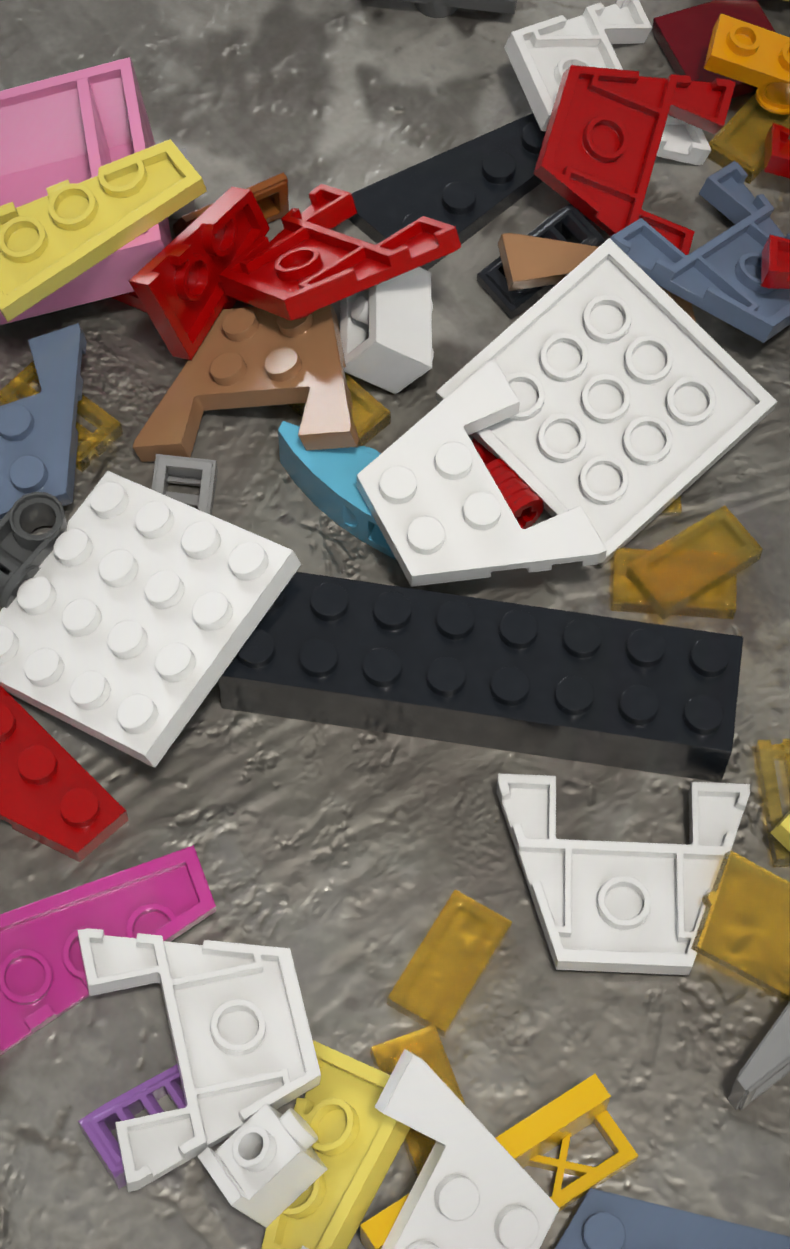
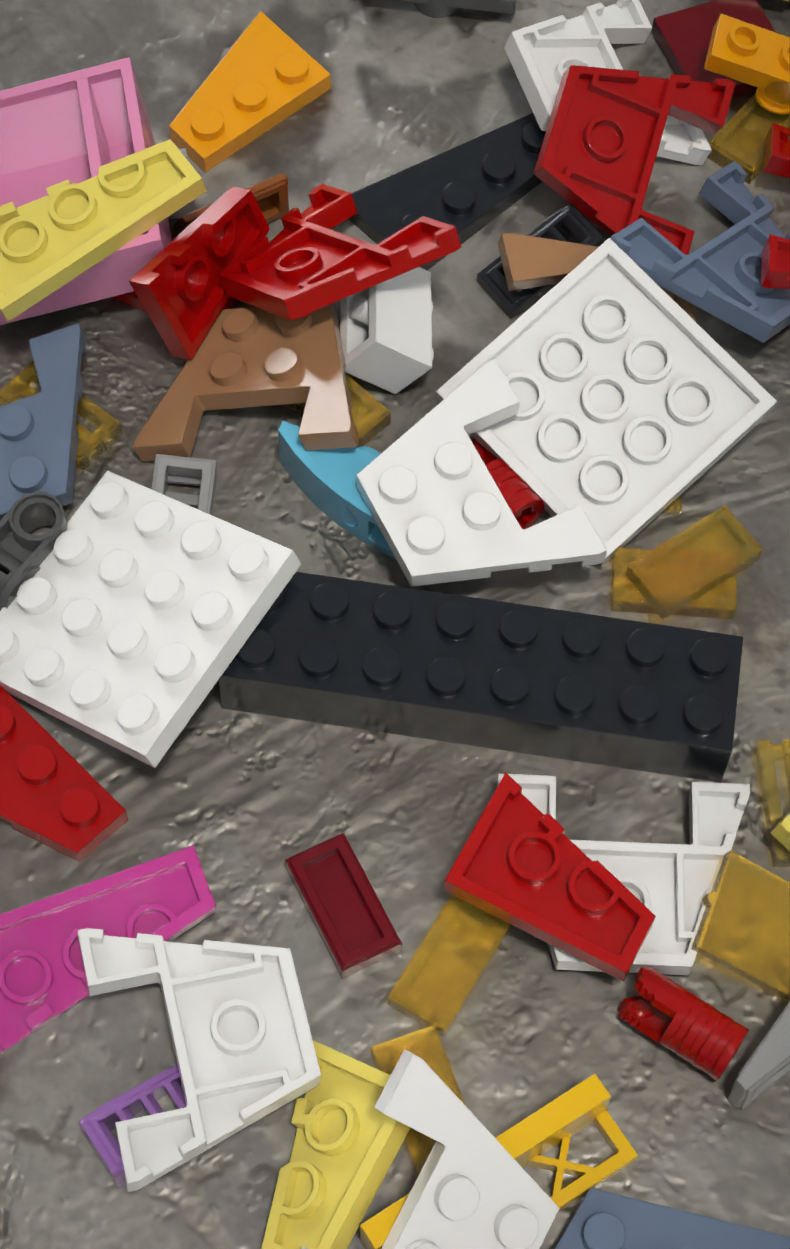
(248, 94): none -> light orange wing
(265, 1163): white brick -> none
(343, 905): none -> dark red tile
(542, 883): none -> red wing
(683, 1022): none -> red hinge

